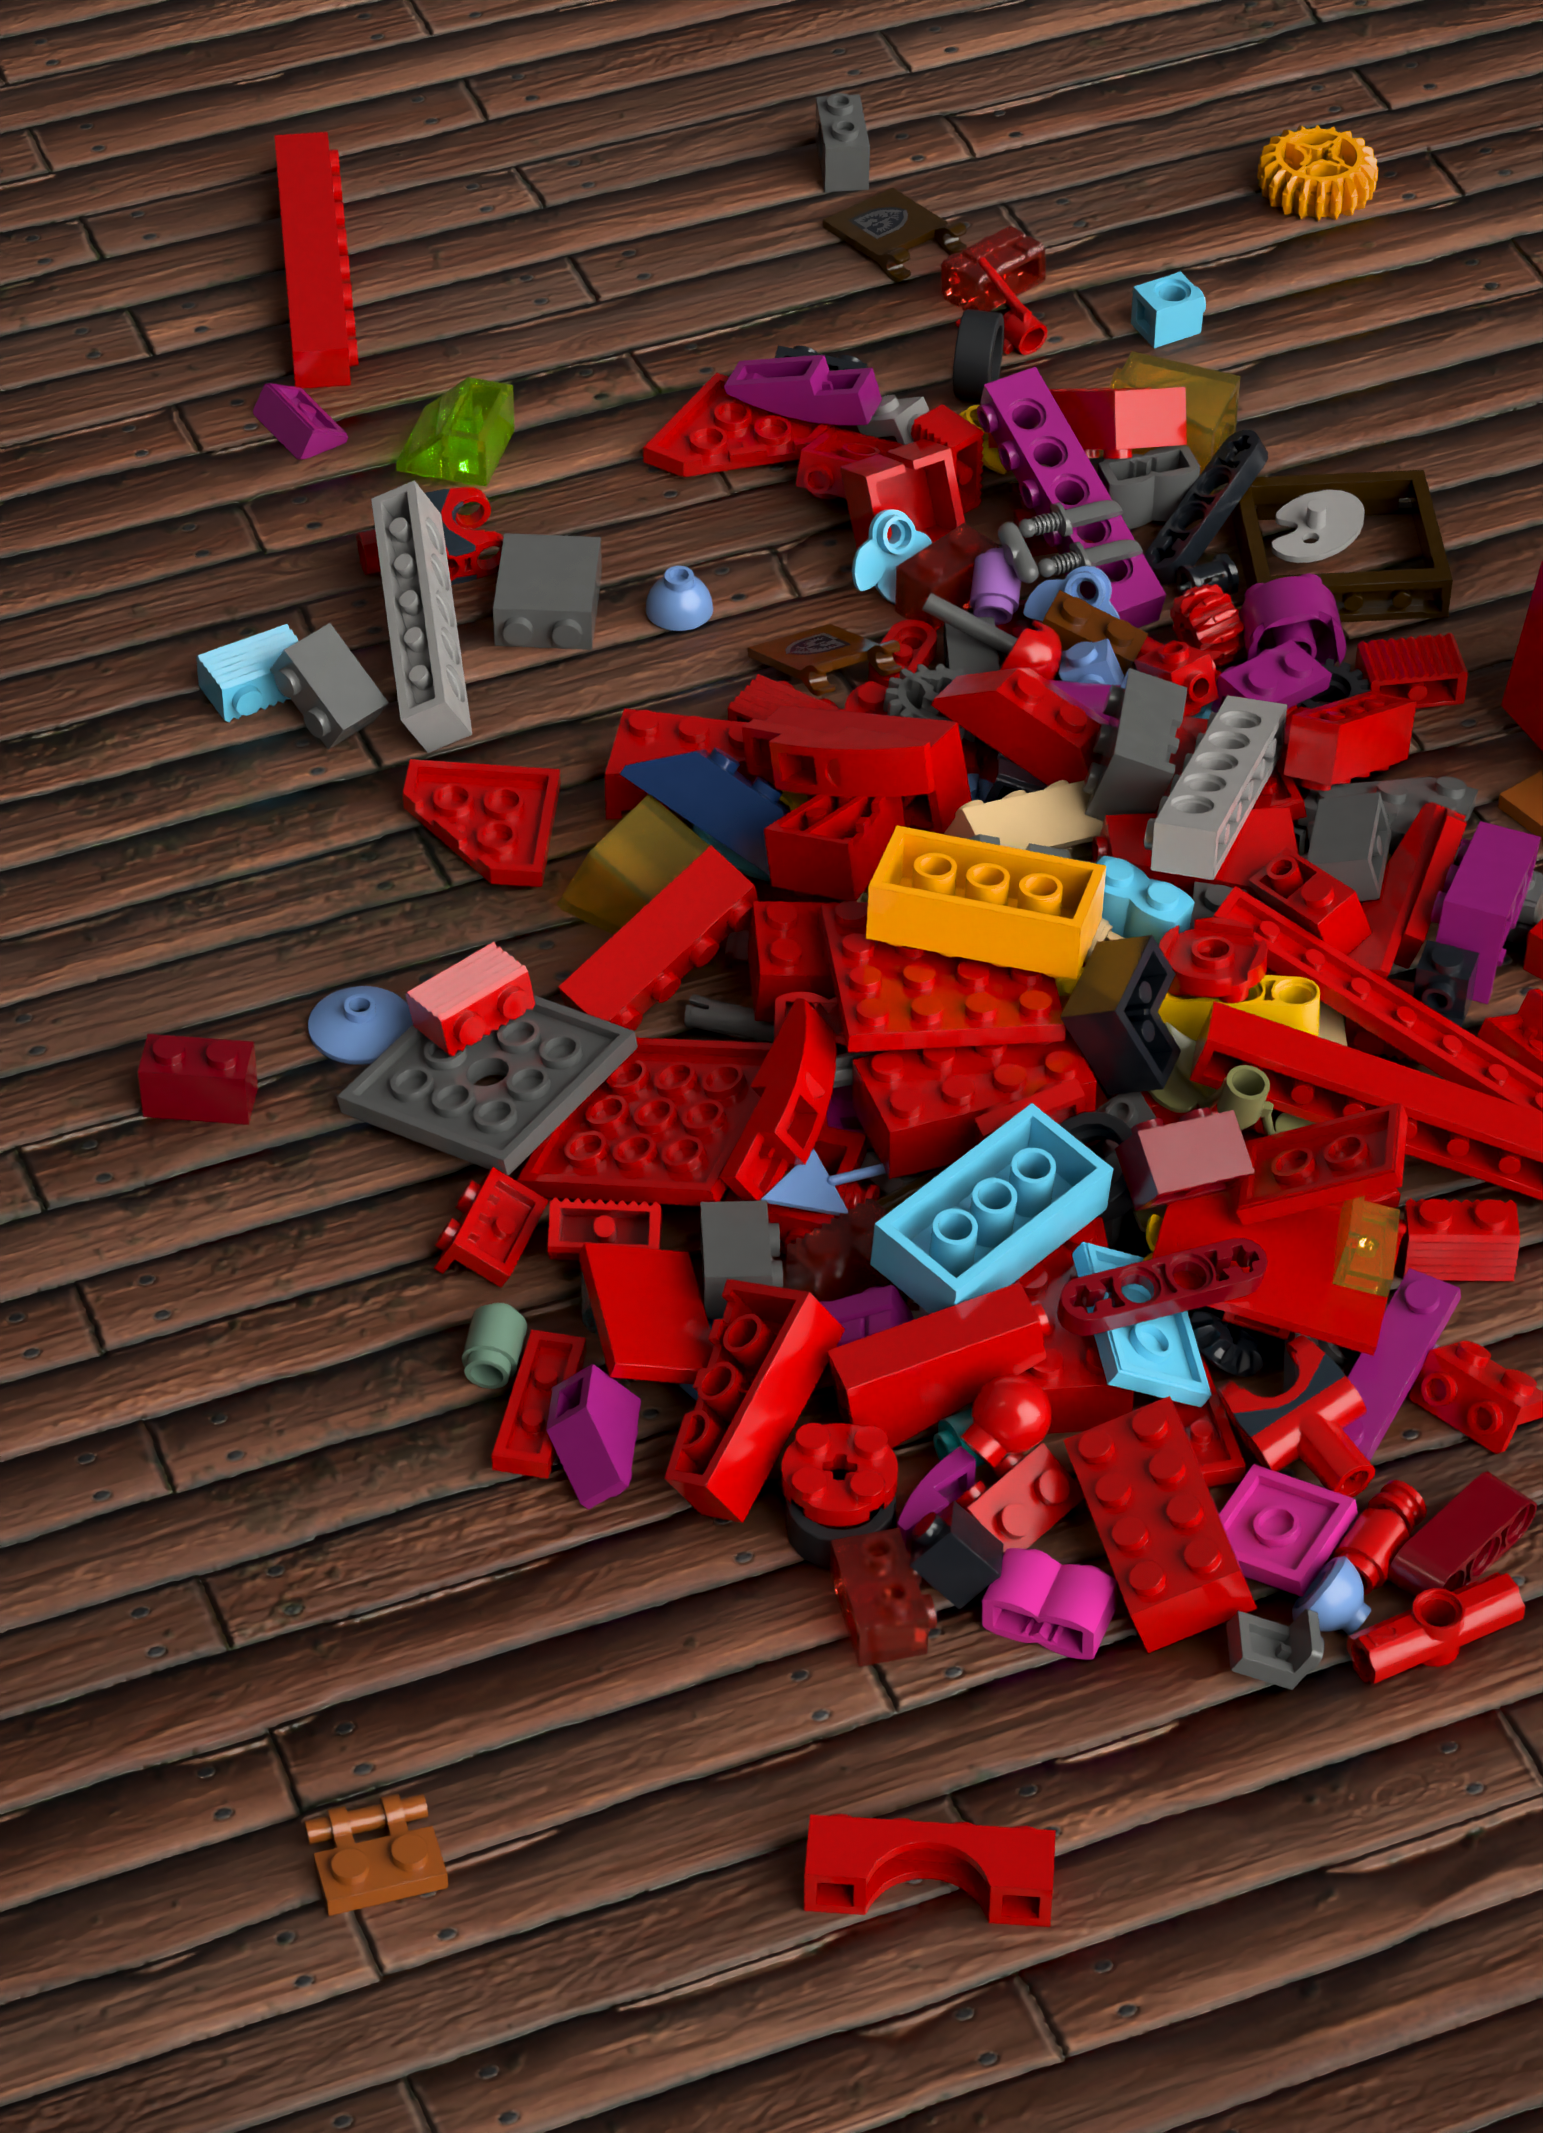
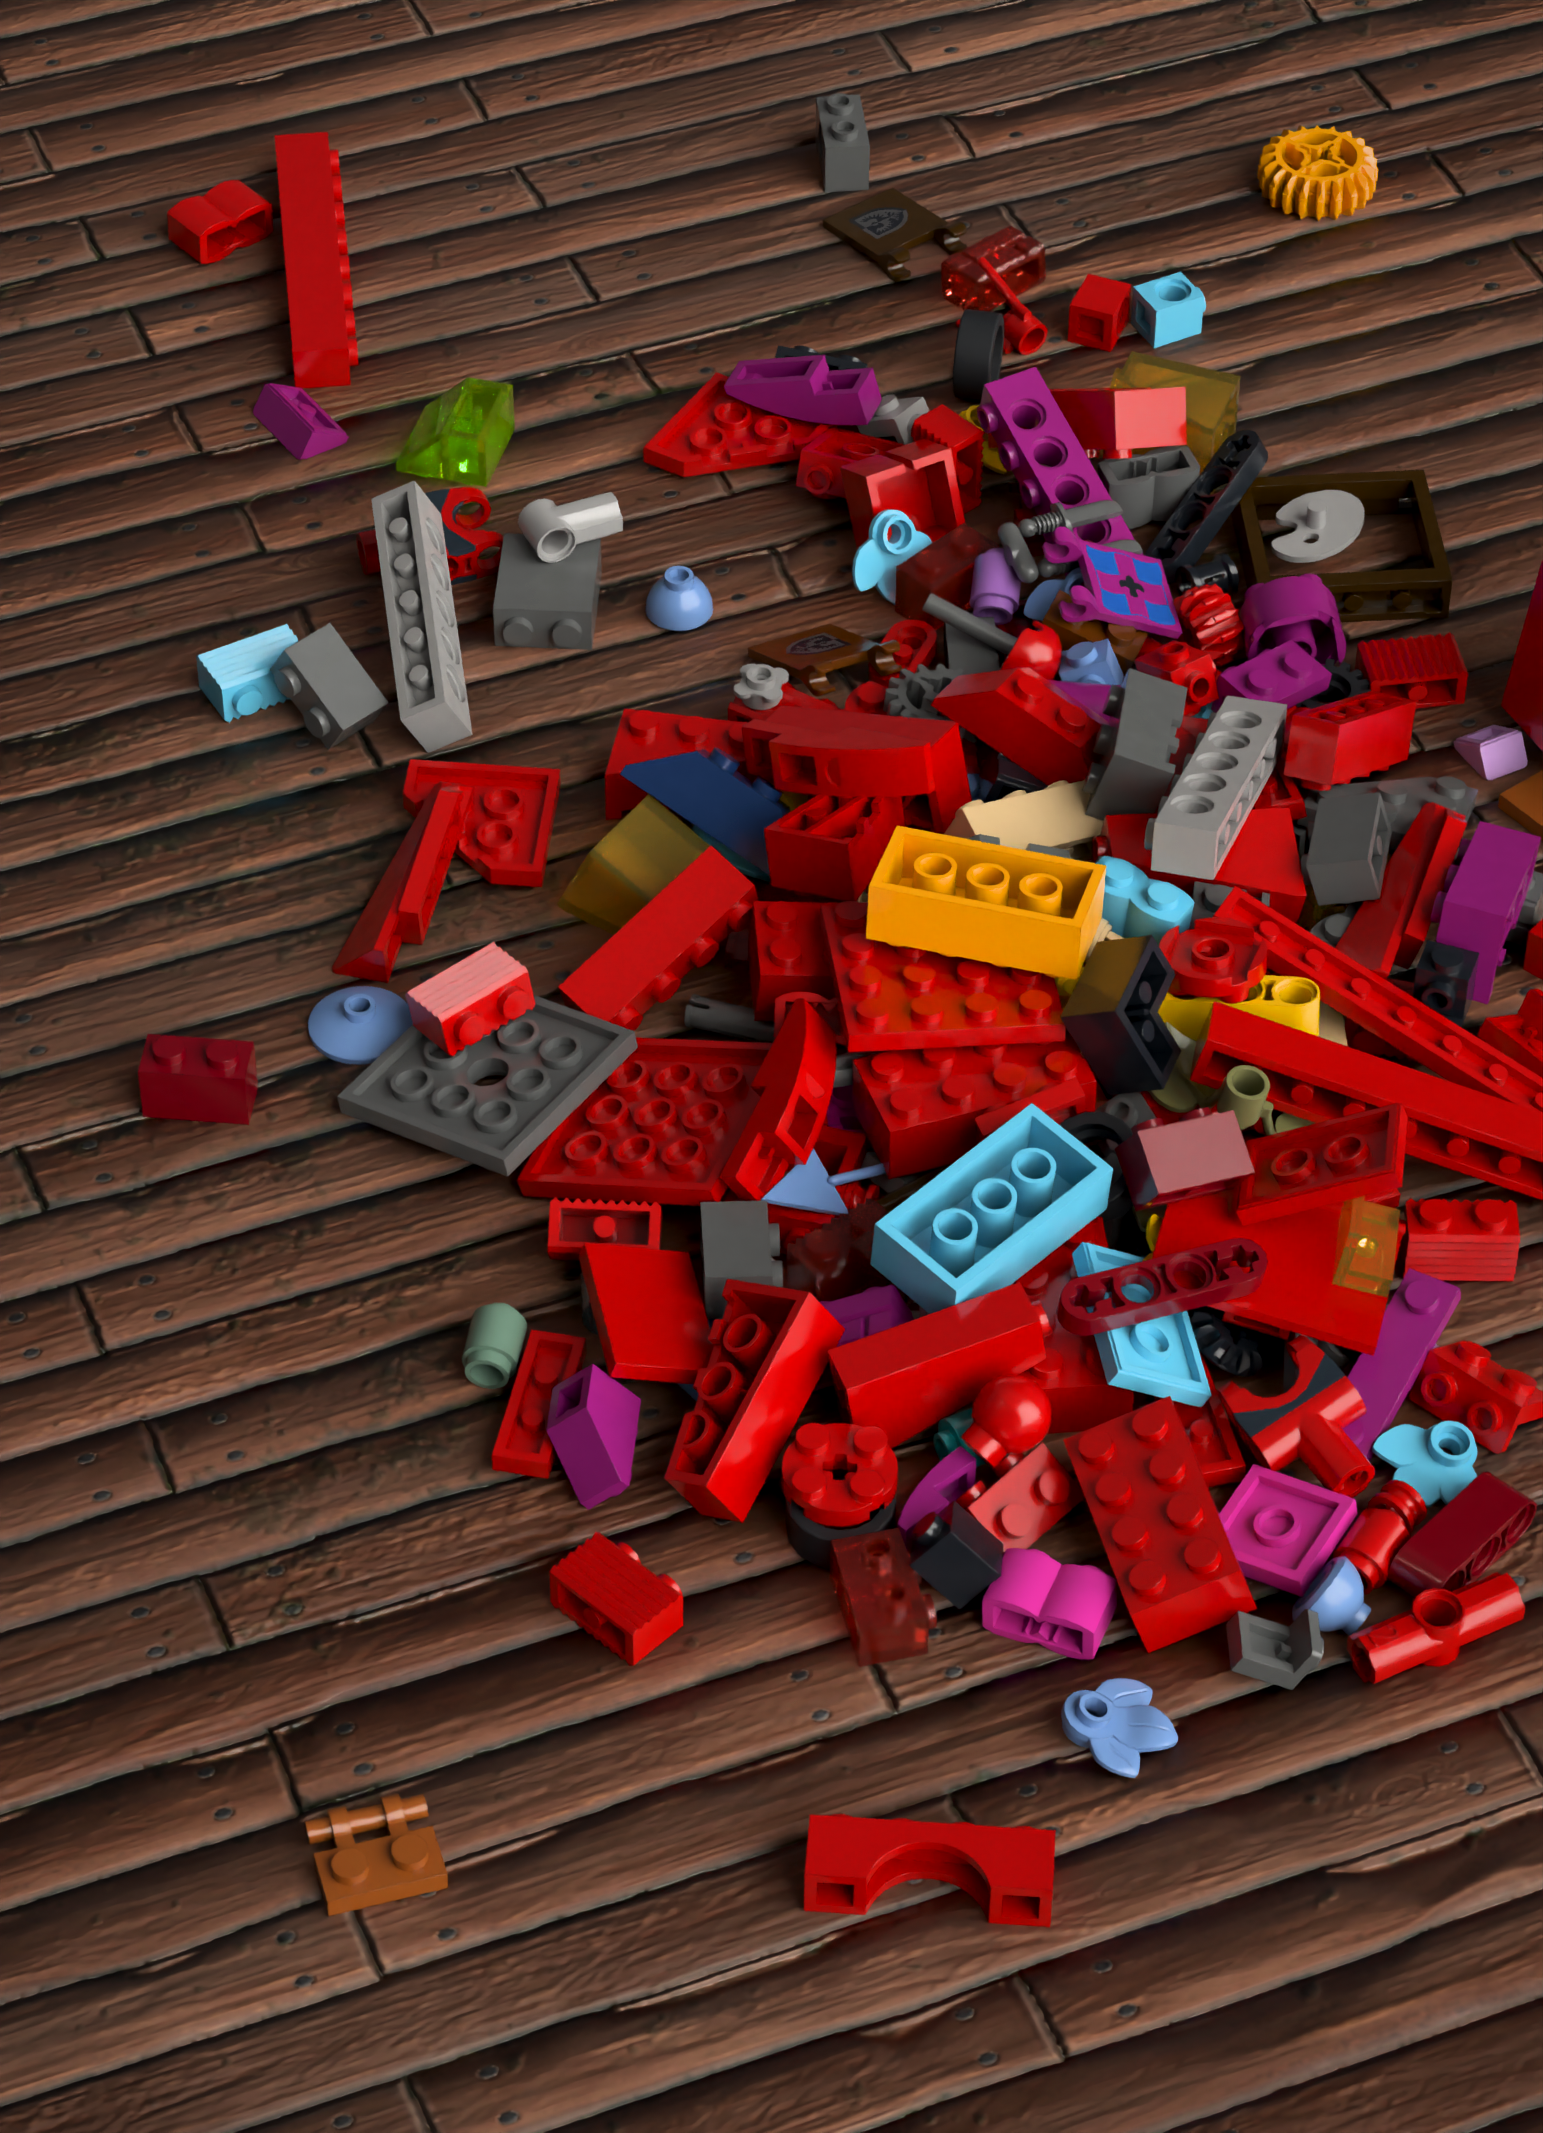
(220, 221): none -> red brick
(409, 889): none -> red wedge
(492, 1227): red bracket -> none
(558, 529): none -> light grey piece
(616, 1597): none -> red brick
(760, 685): none -> light grey plate
(1099, 312): none -> red brick
(1117, 1724): none -> medium blue plate
(1118, 584): none -> magenta flag
(1312, 900): red slope -> none
(1423, 1462): none -> medium azure plate
(1493, 751): none -> lavender slope

